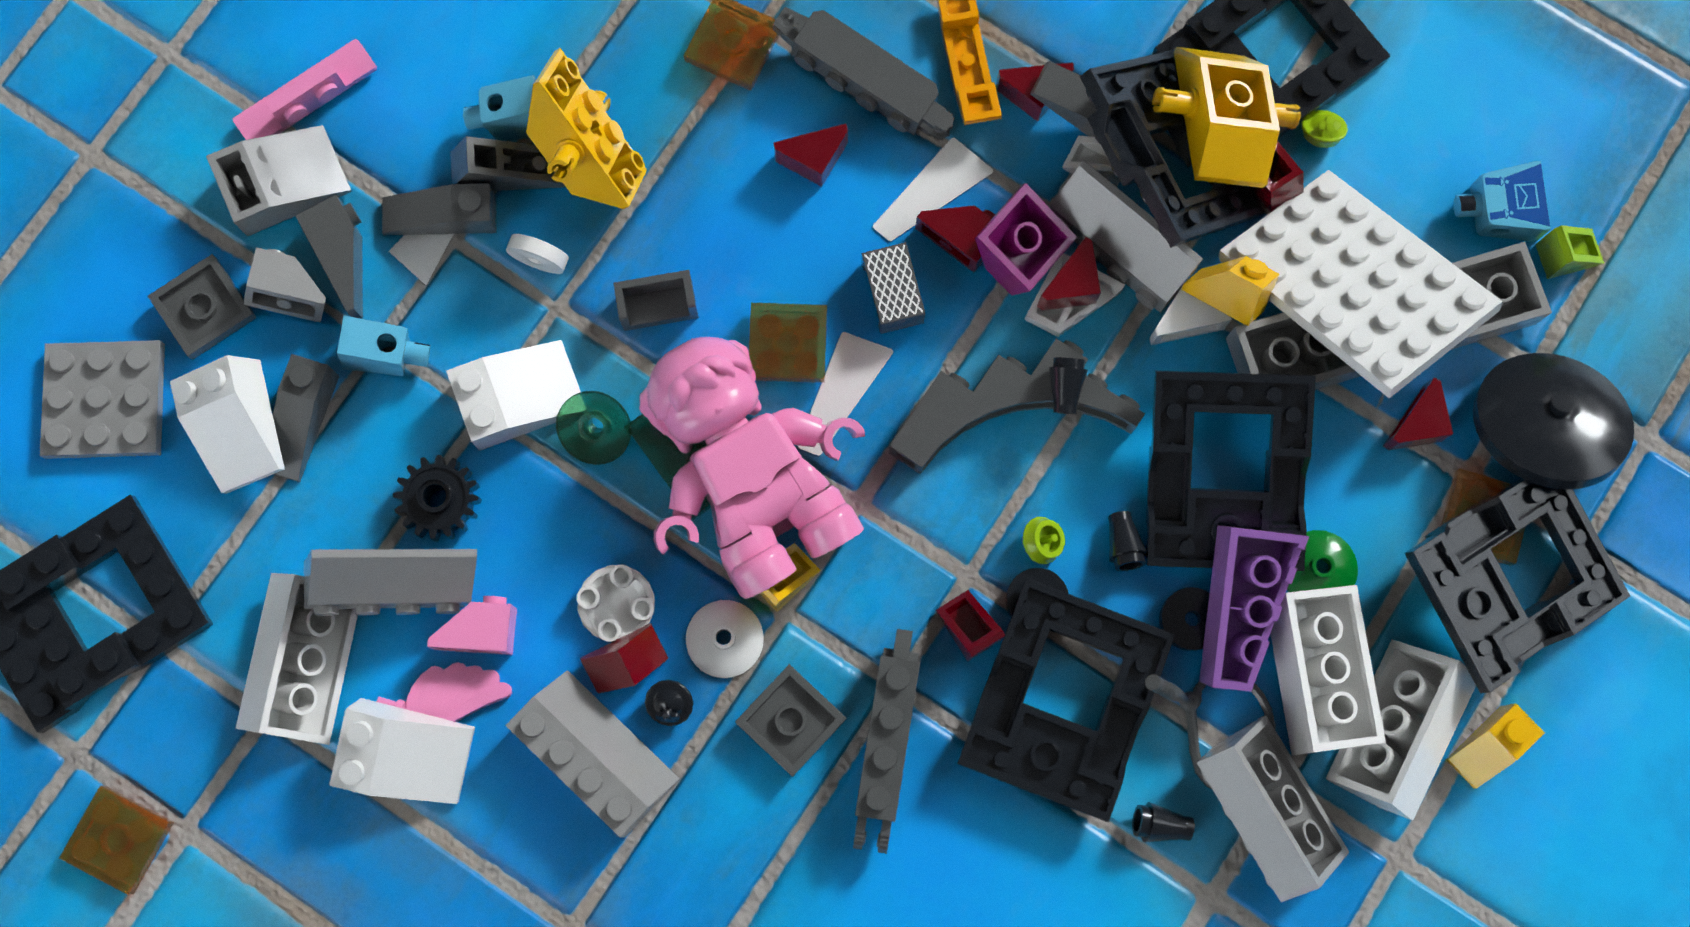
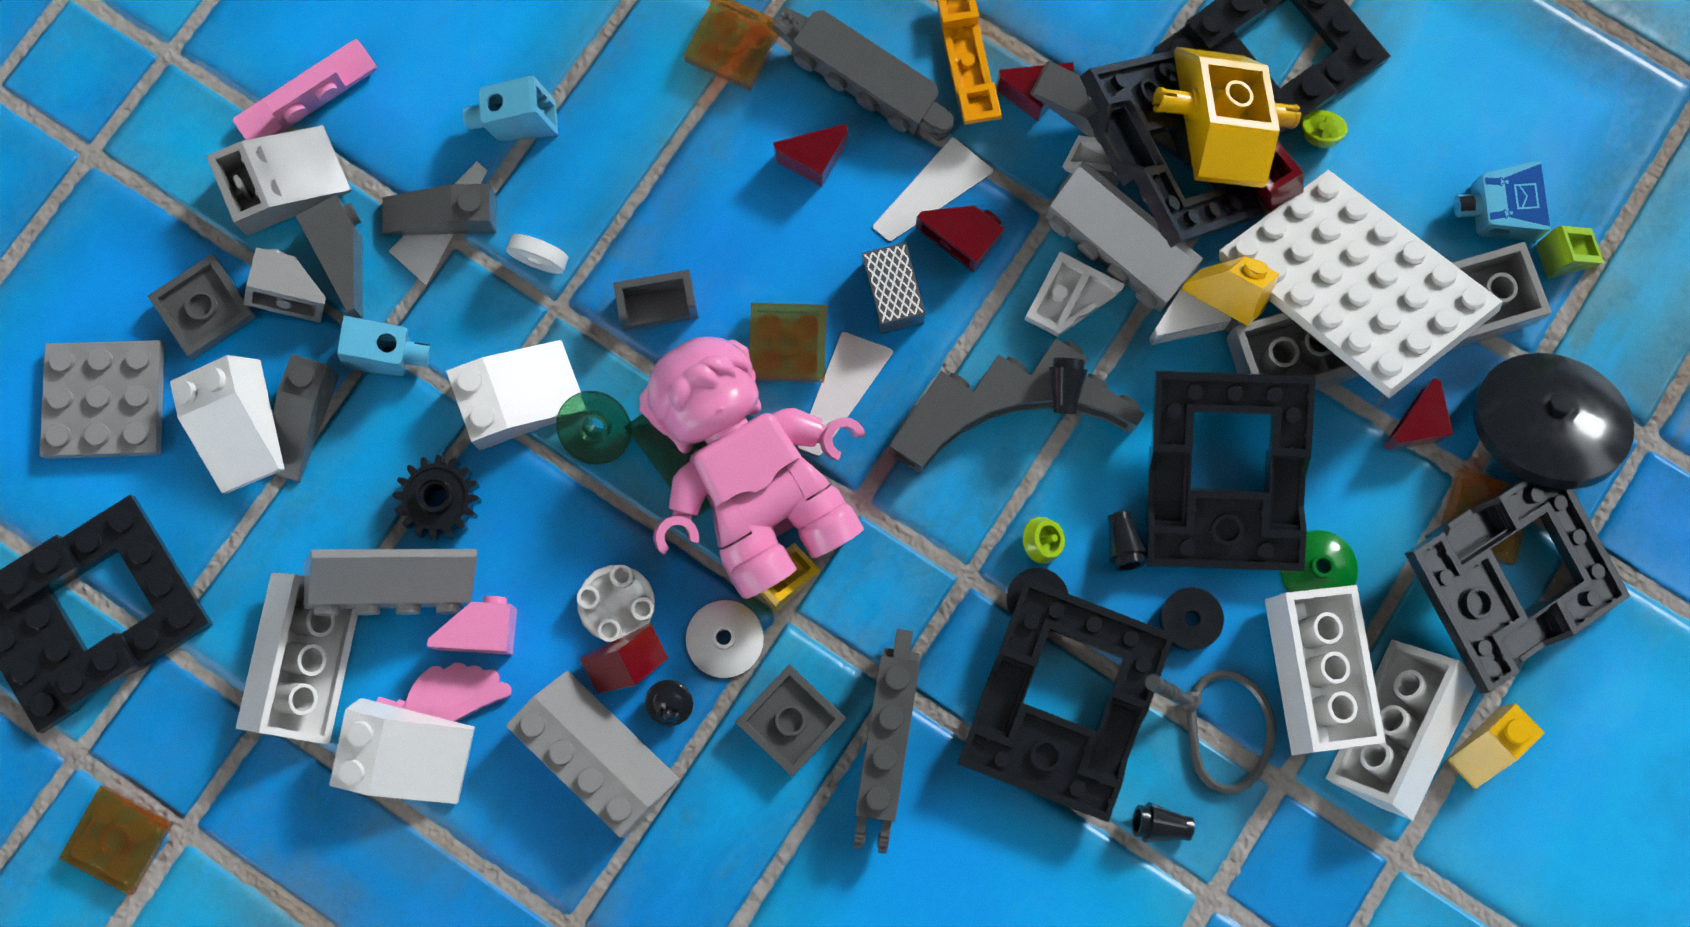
(501, 165): dark grey slope -> none
(580, 138): yellow slope -> none
(970, 625): dark red slope -> none
(1023, 241): magenta slope -> none
(1076, 281): dark red slope -> none
(1245, 601): medium lavender wedge -> none
(1273, 809): light grey slope -> none

